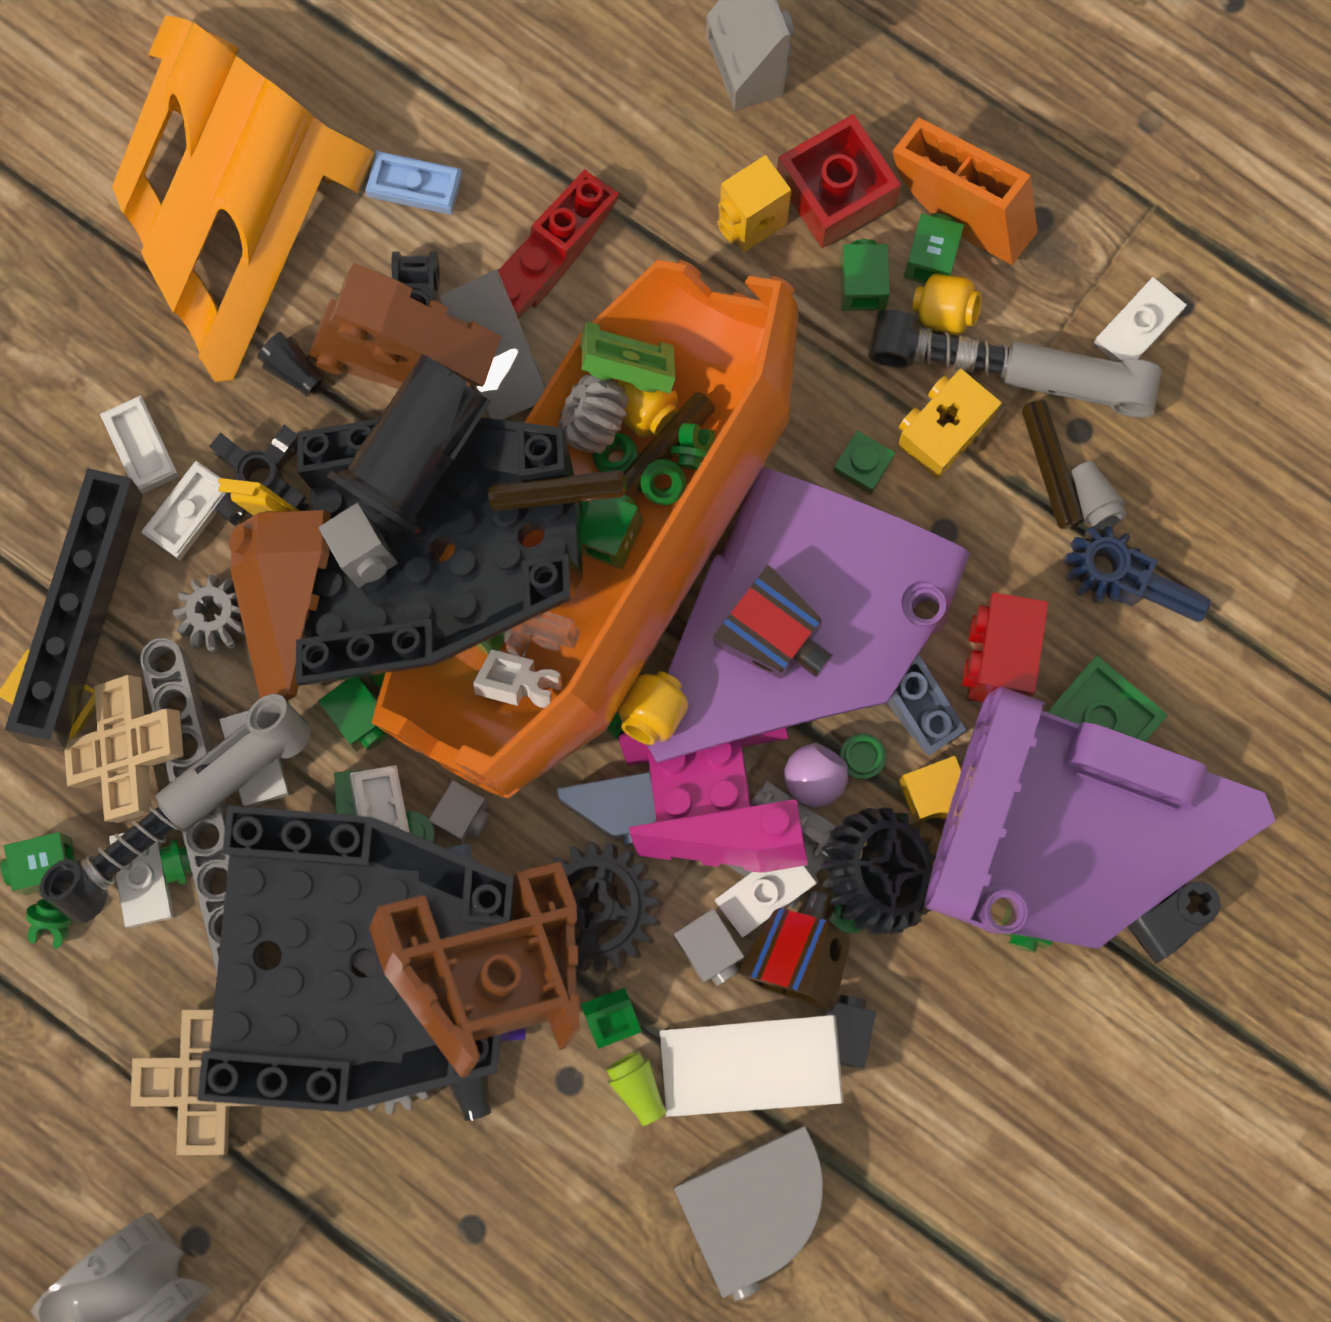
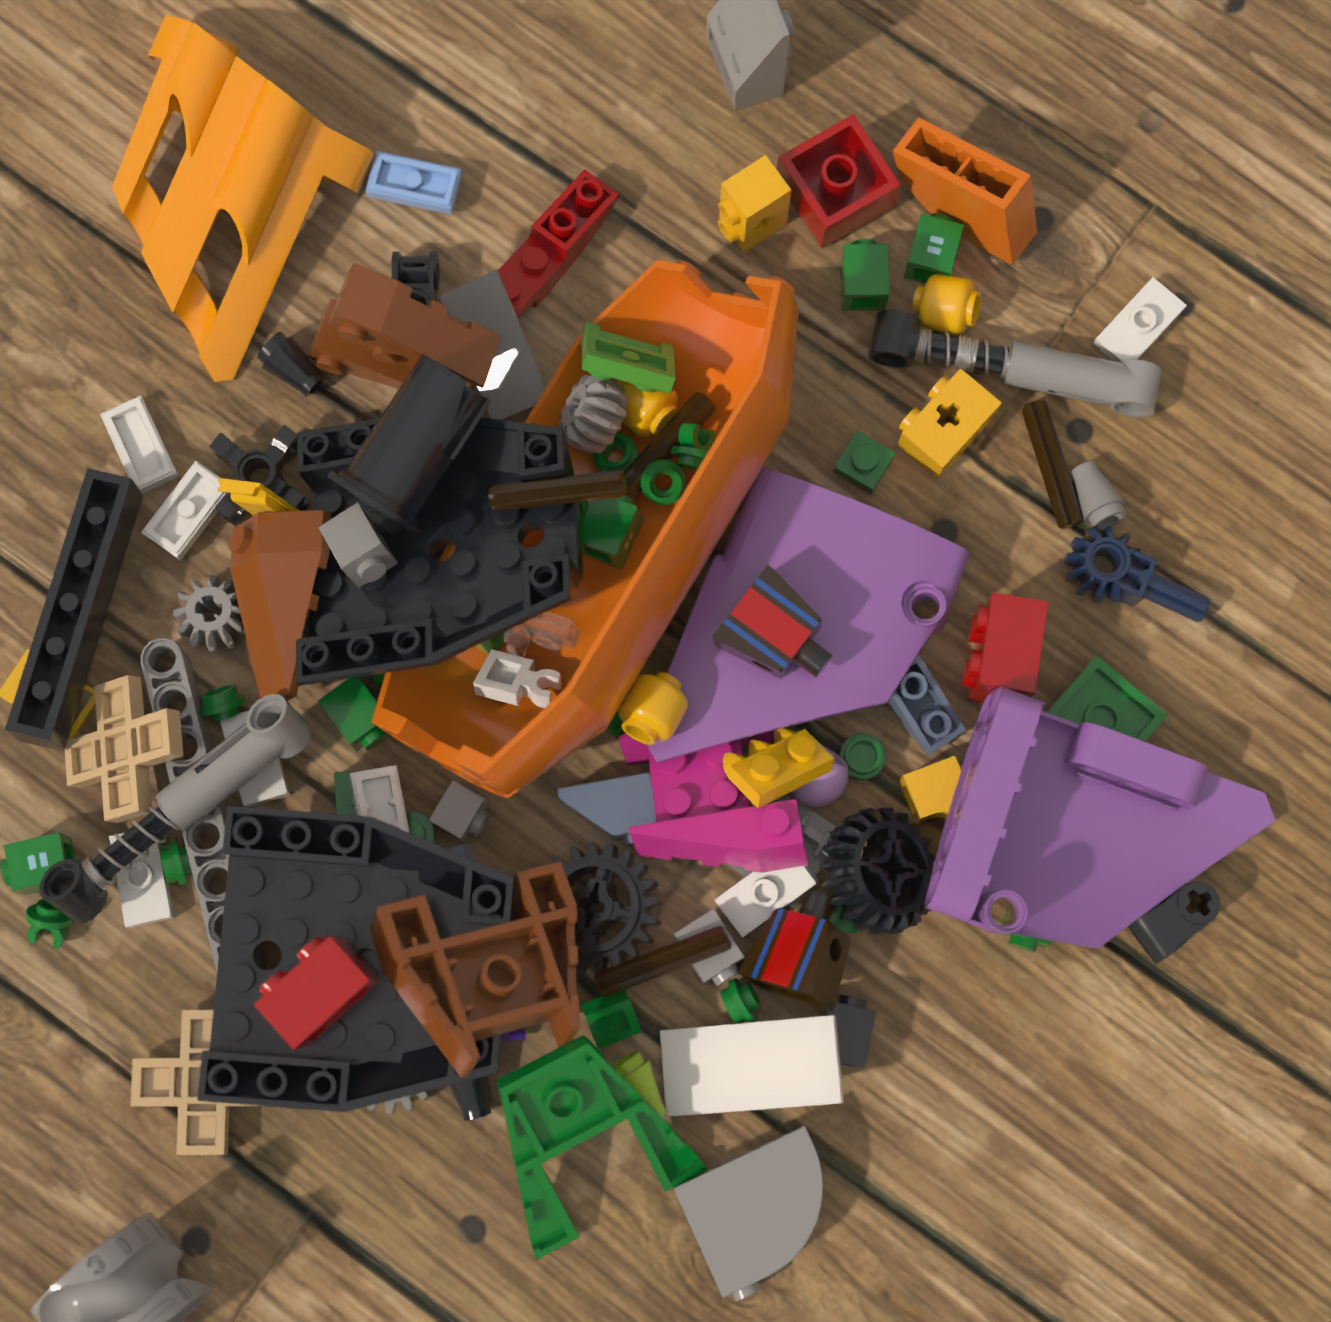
(222, 702): none -> green plate
(316, 991): none -> red brick
(565, 1102): none -> green wing
(663, 961): none -> dark brown axle
(740, 1001): none -> green plate
(779, 767): none -> yellow plate

